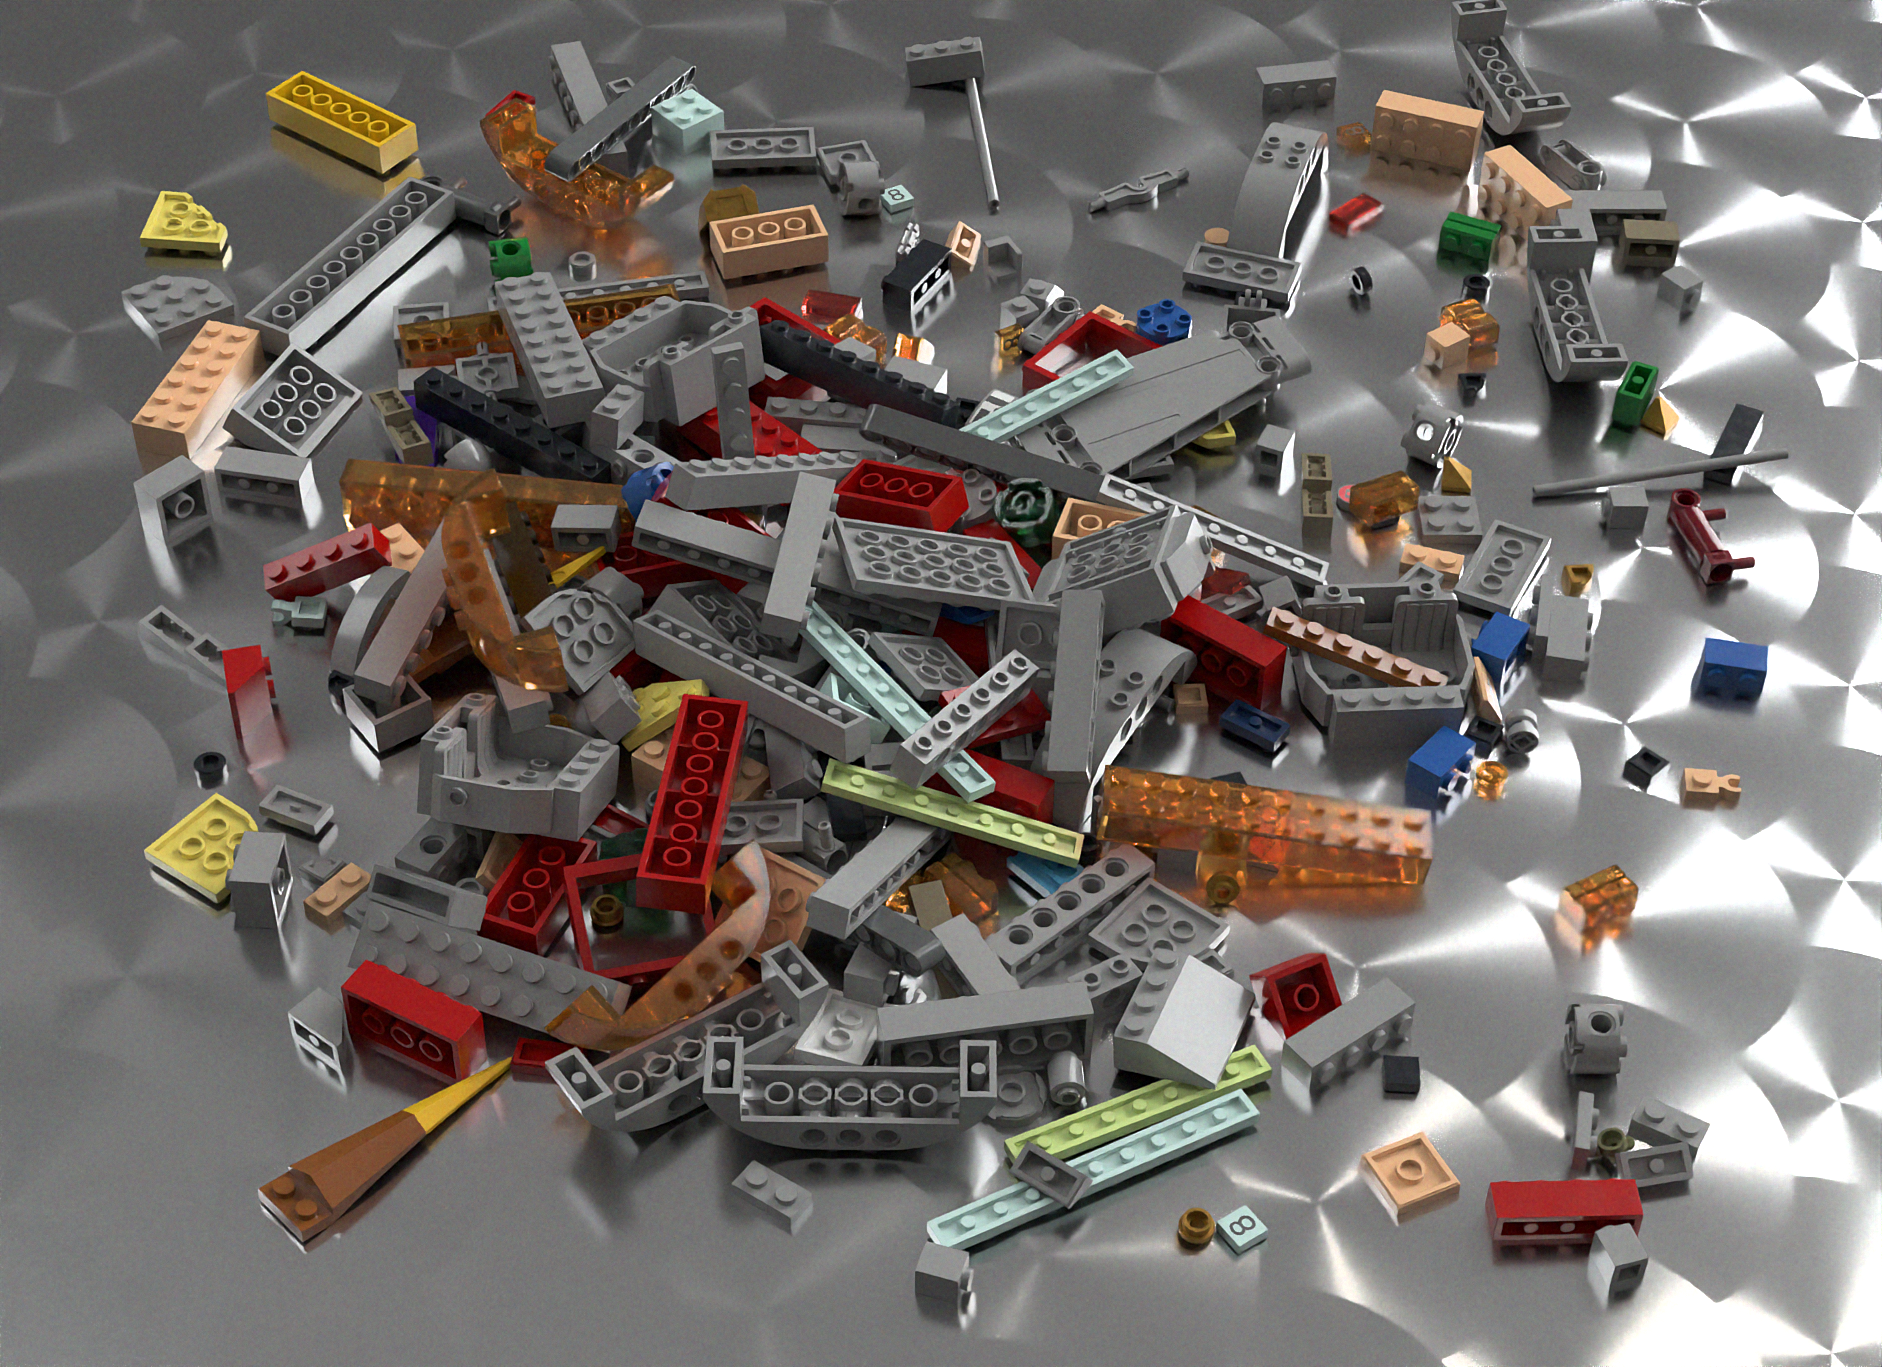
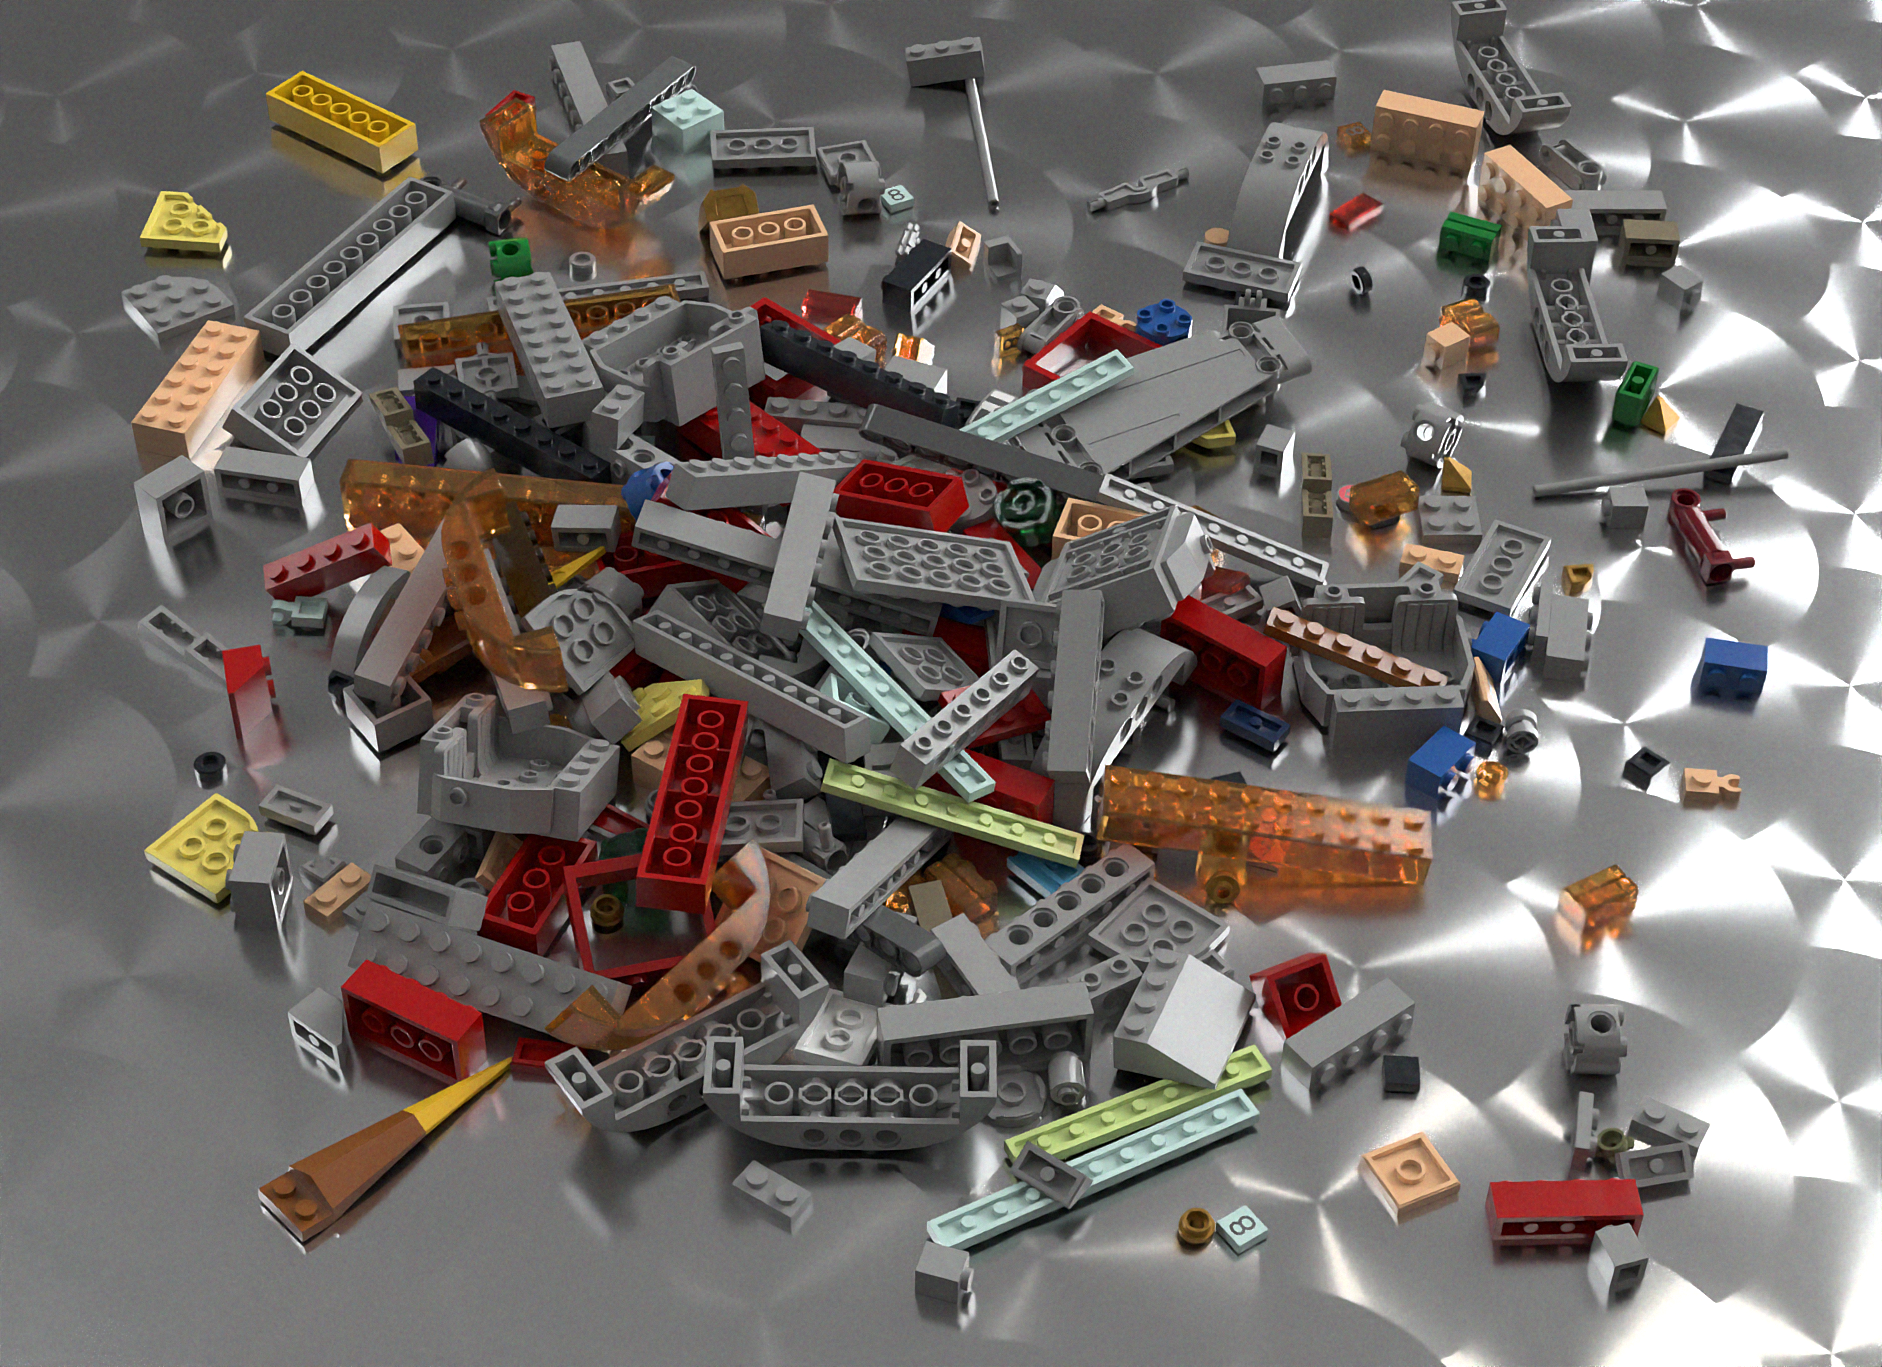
(789, 655): none -> light grey hinge
(1190, 698): light nougat tile -> none

